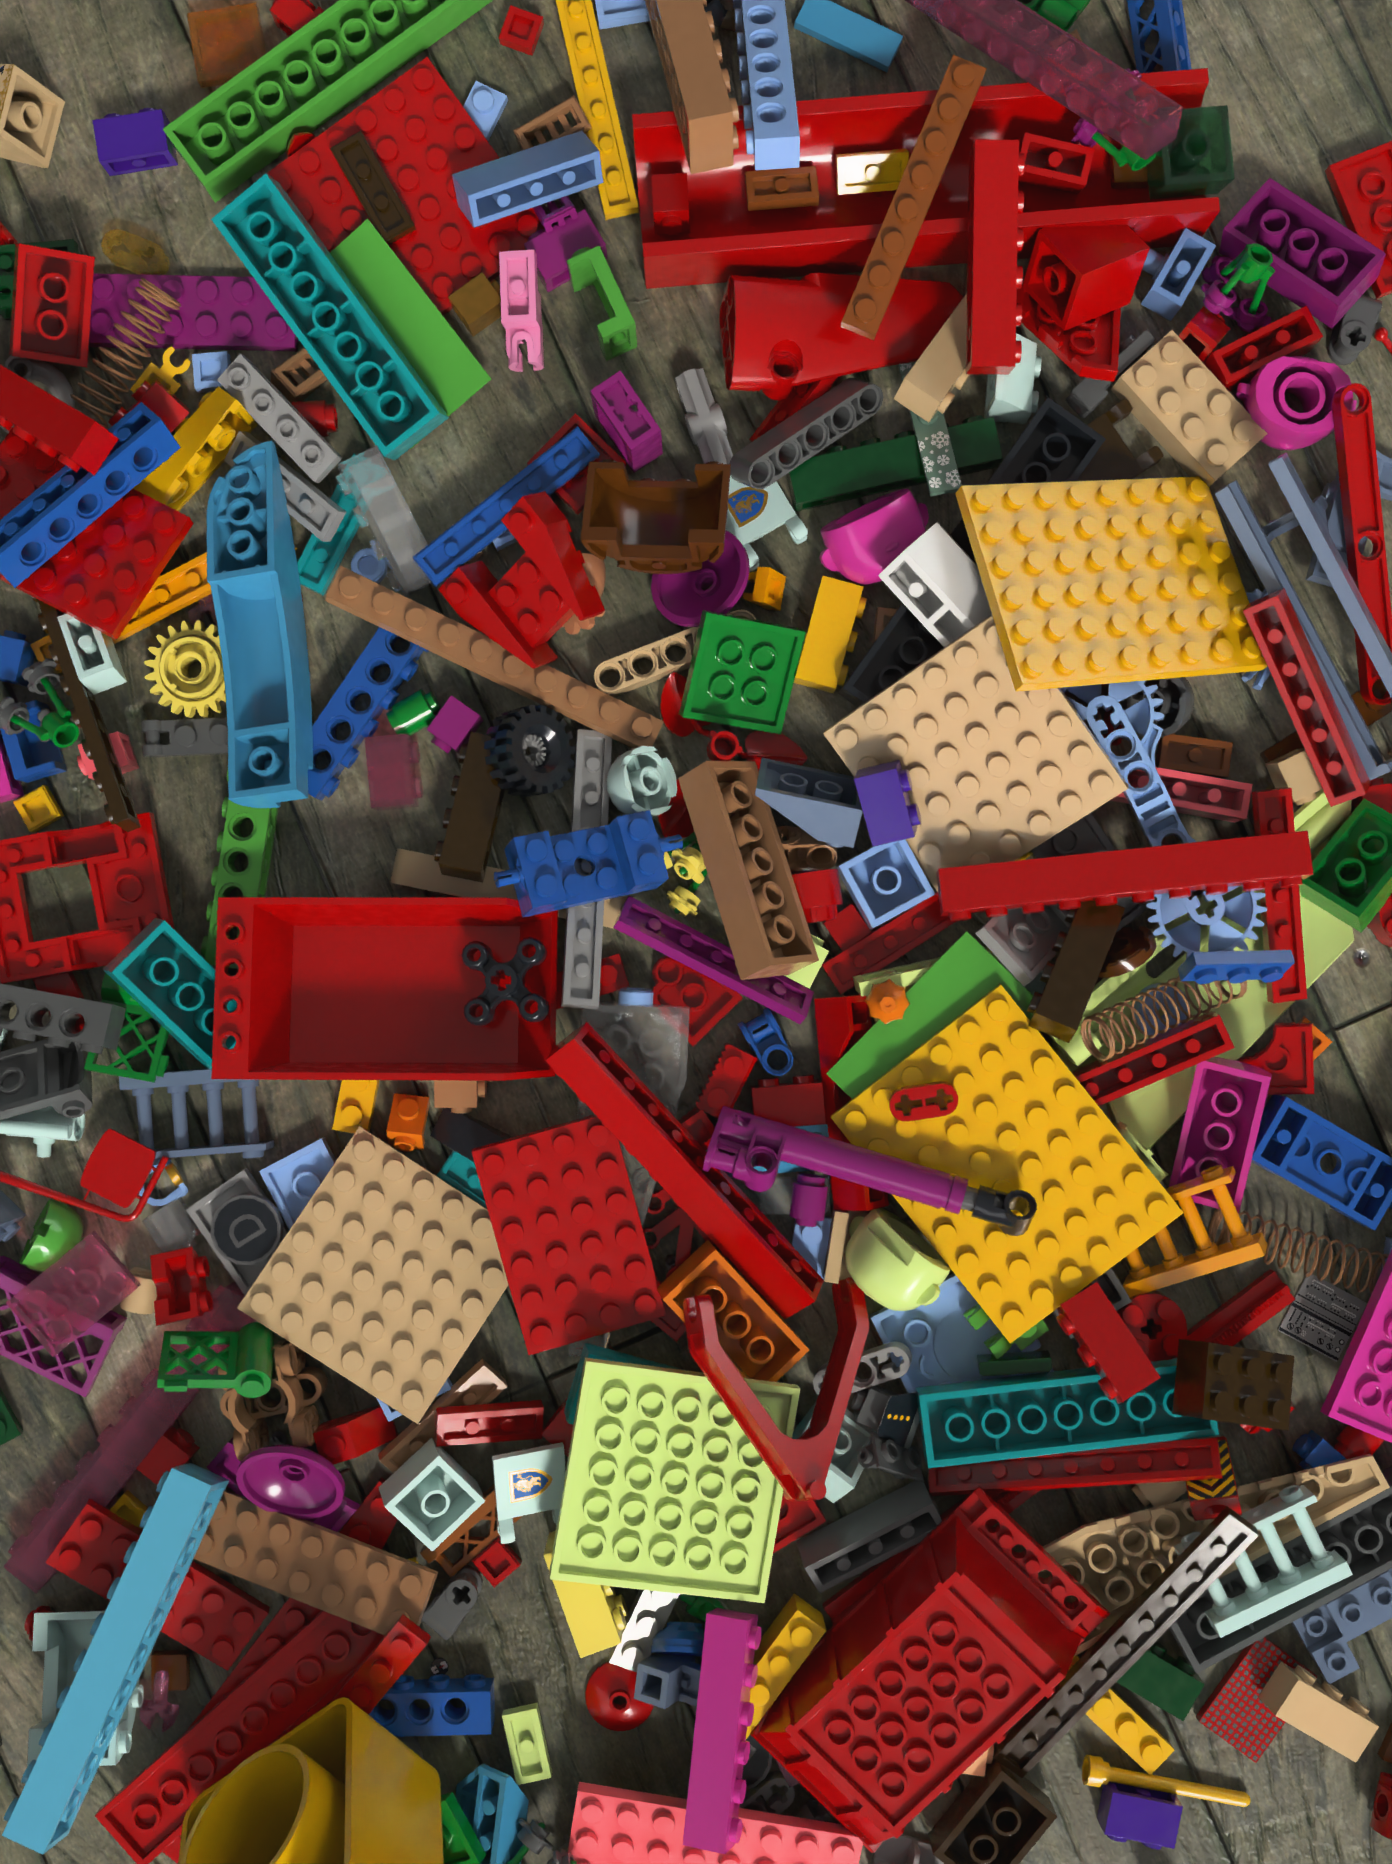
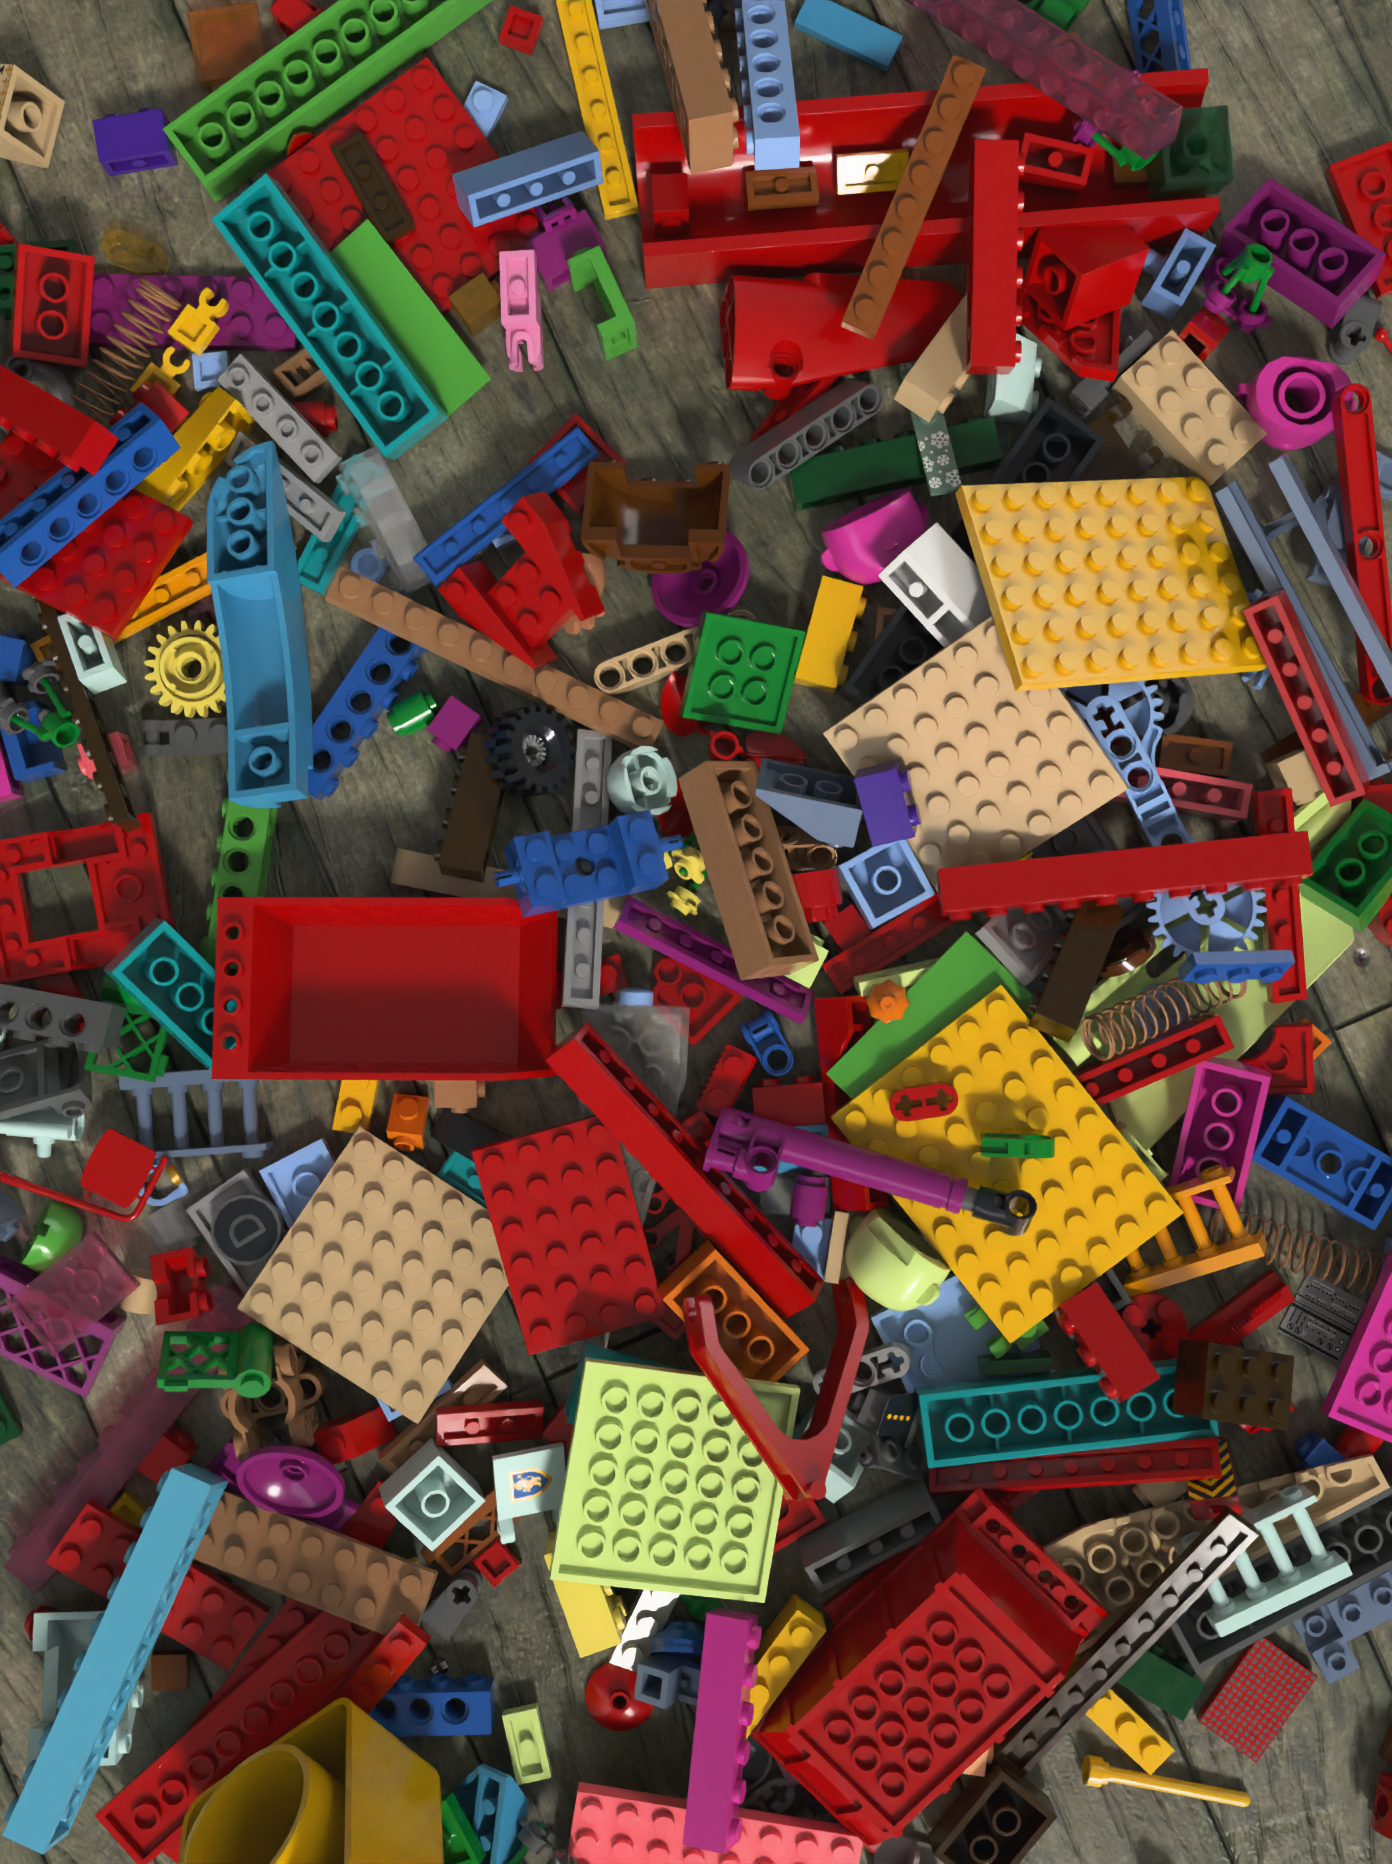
(38, 808): yellow tile -> none
(159, 1704): clear pink bar -> none
(196, 327): none -> yellow plate
(392, 772): clear pink brick -> none
(494, 971): black gear -> none
(536, 126): medium nougat slope -> none
(632, 432): magenta window -> none
(703, 417): light grey piece -> none
(757, 513): light aqua flag -> none
(767, 588): light orange tile -> none
(1017, 1145): none -> green piece
(1139, 1815): dark purple brick -> none
(1287, 336): red brick -> none
(1319, 1710): tan brick -> none

